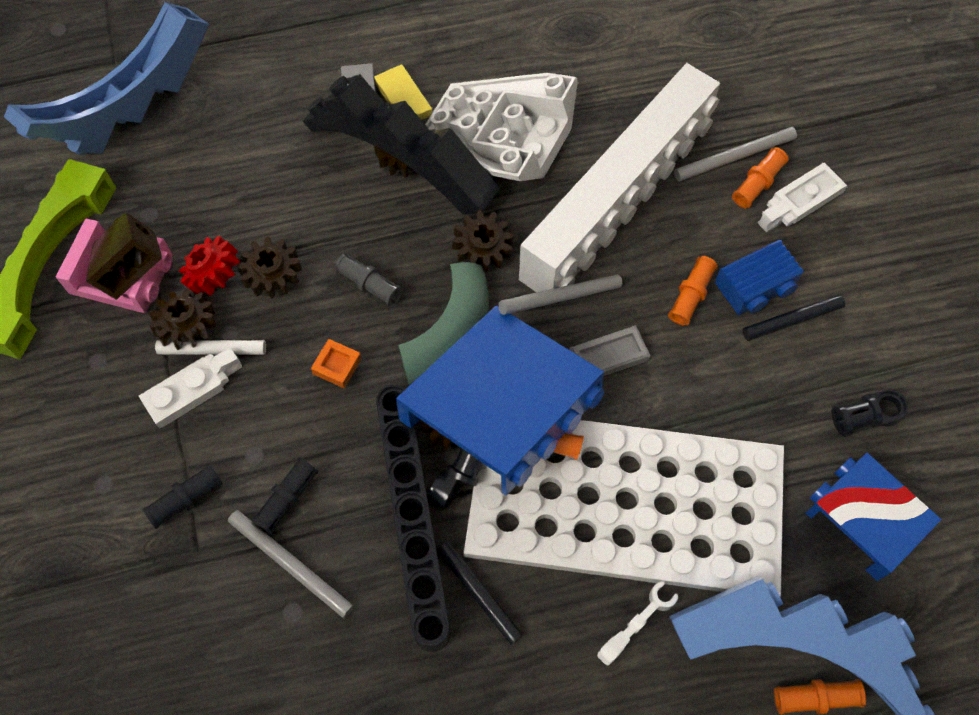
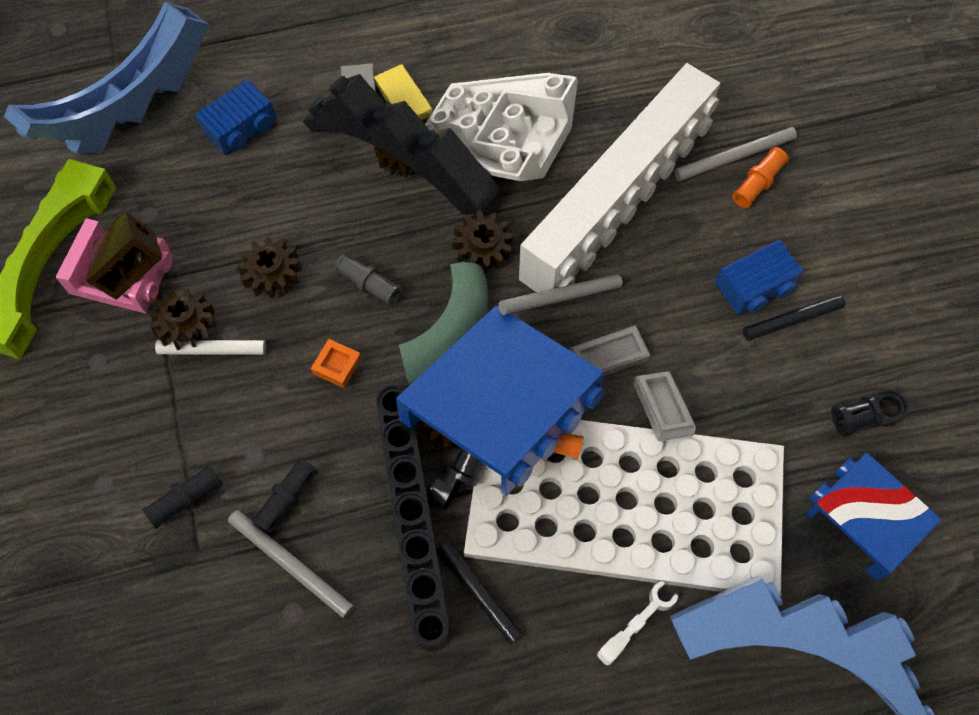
(189, 387): white hinge -> none
(209, 265): red gear -> none
(236, 117): none -> blue brick
(664, 406): none -> light grey tile
(693, 290): orange pin -> none
(802, 197): white hinge -> none
(819, 696): orange pin -> none

